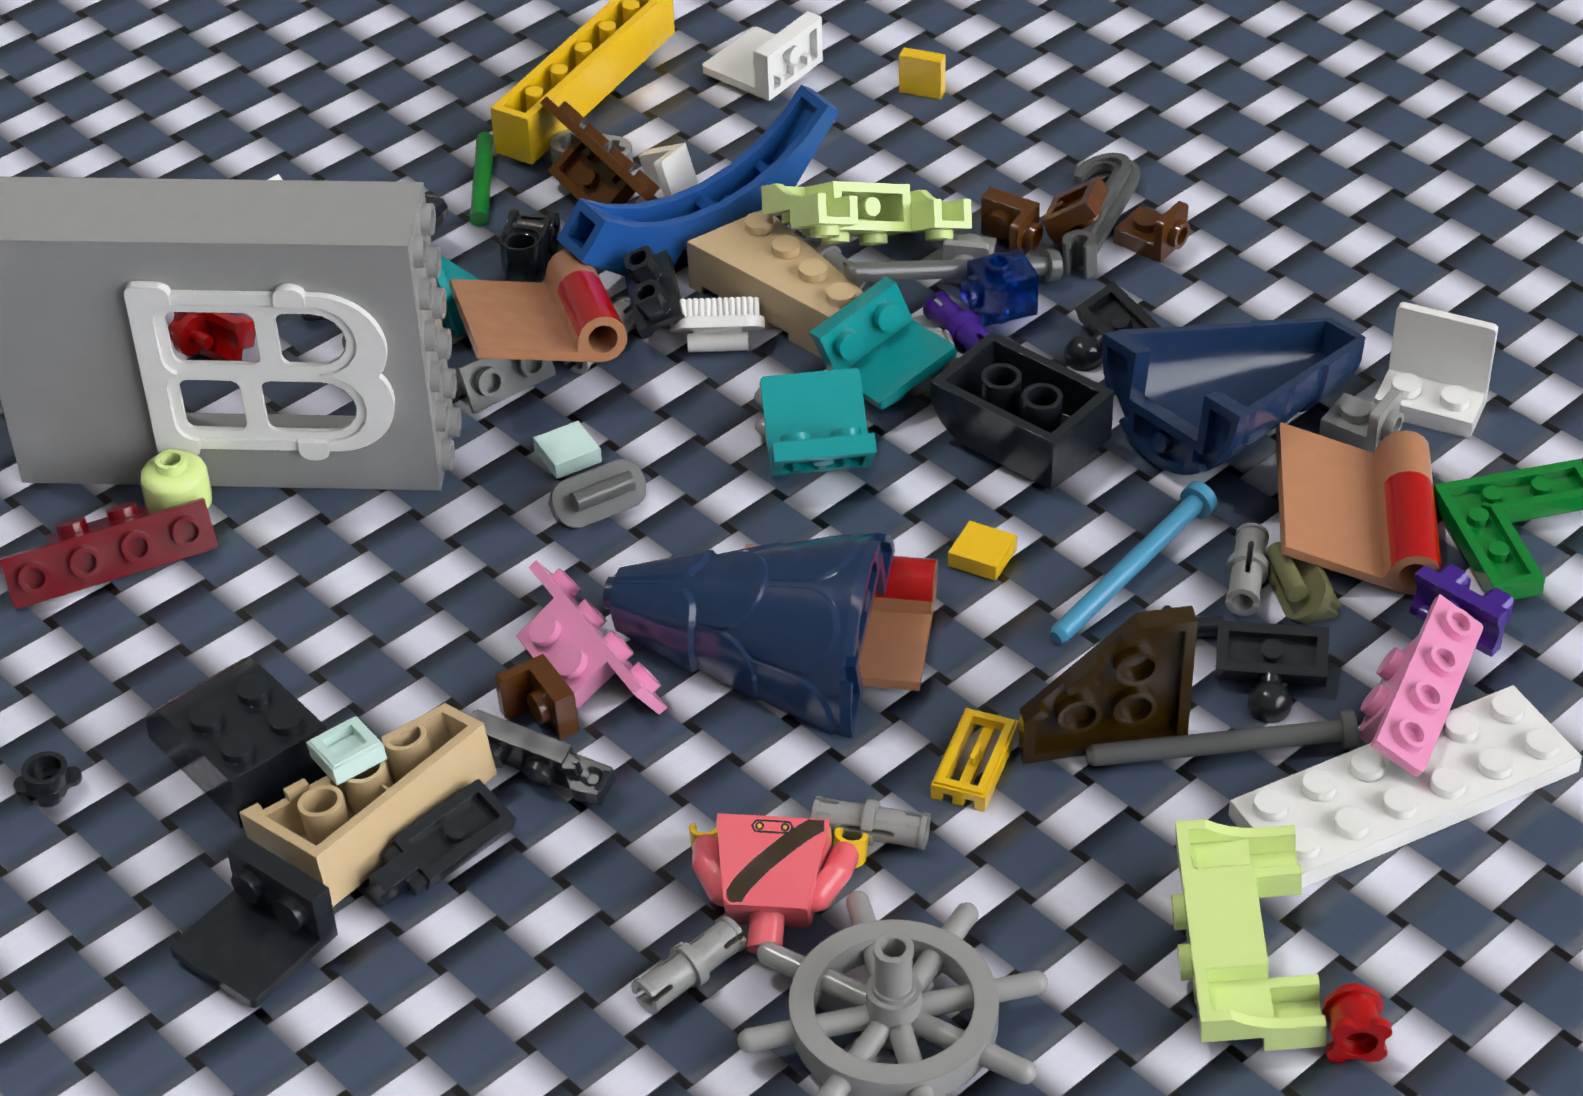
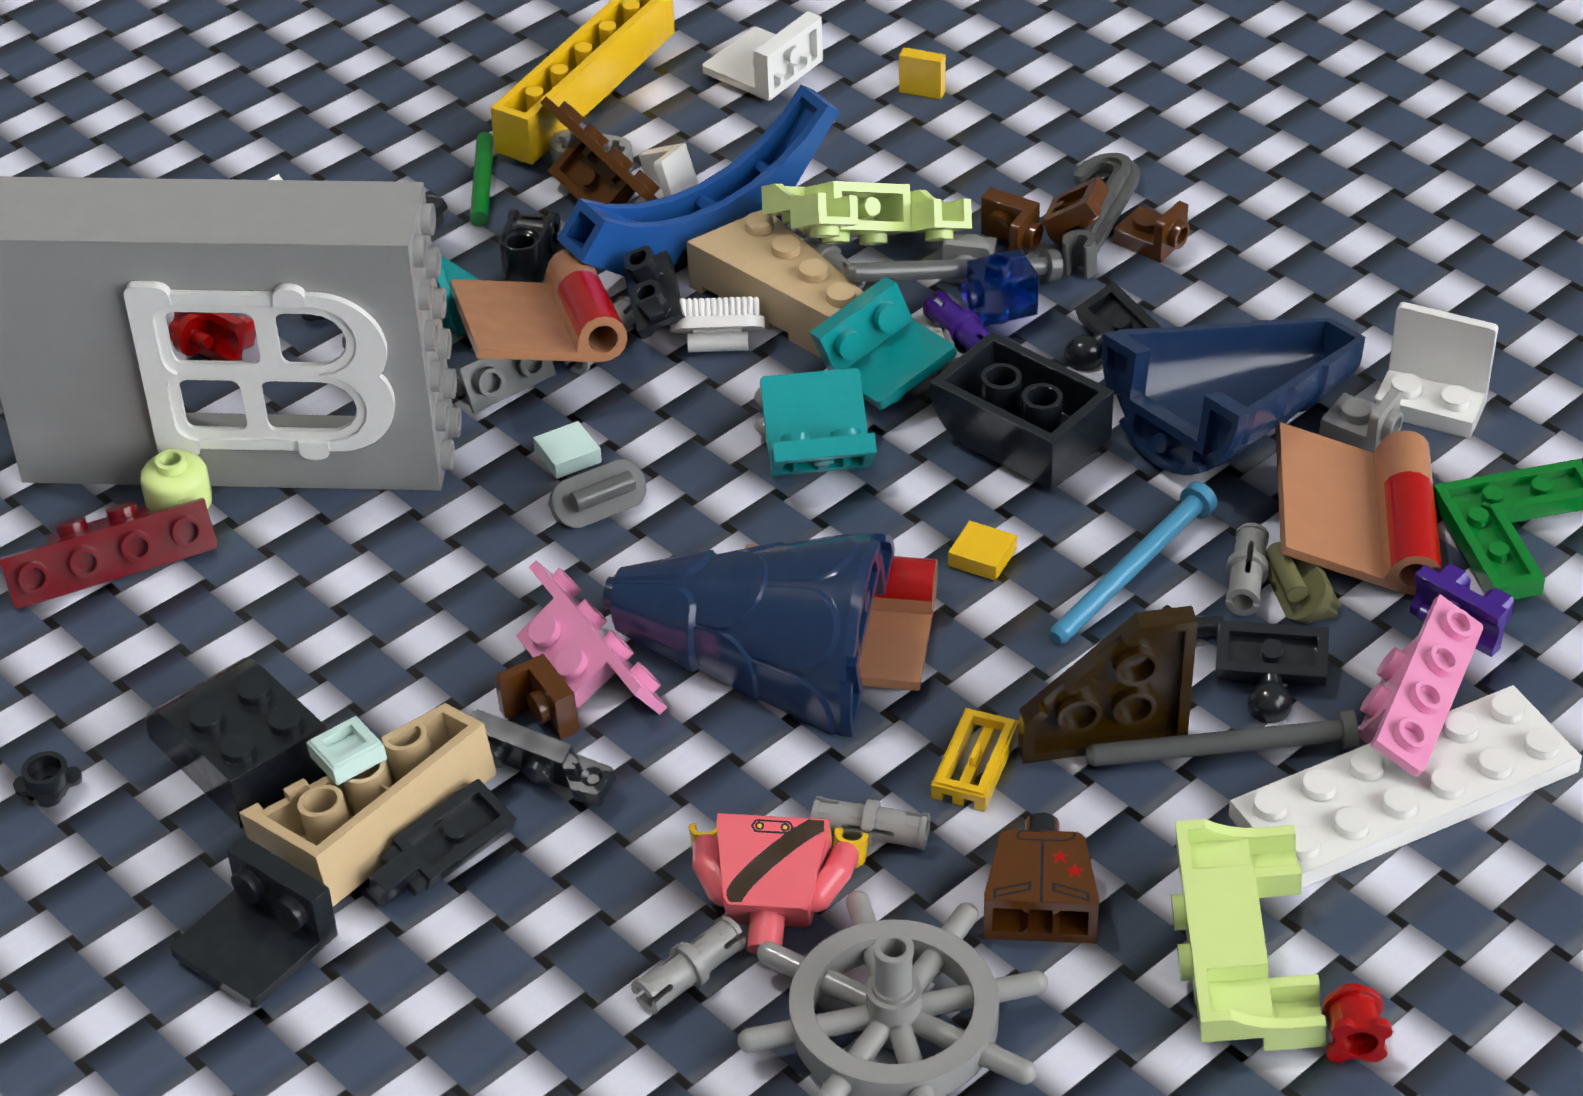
(1041, 885): none -> reddish brown torso

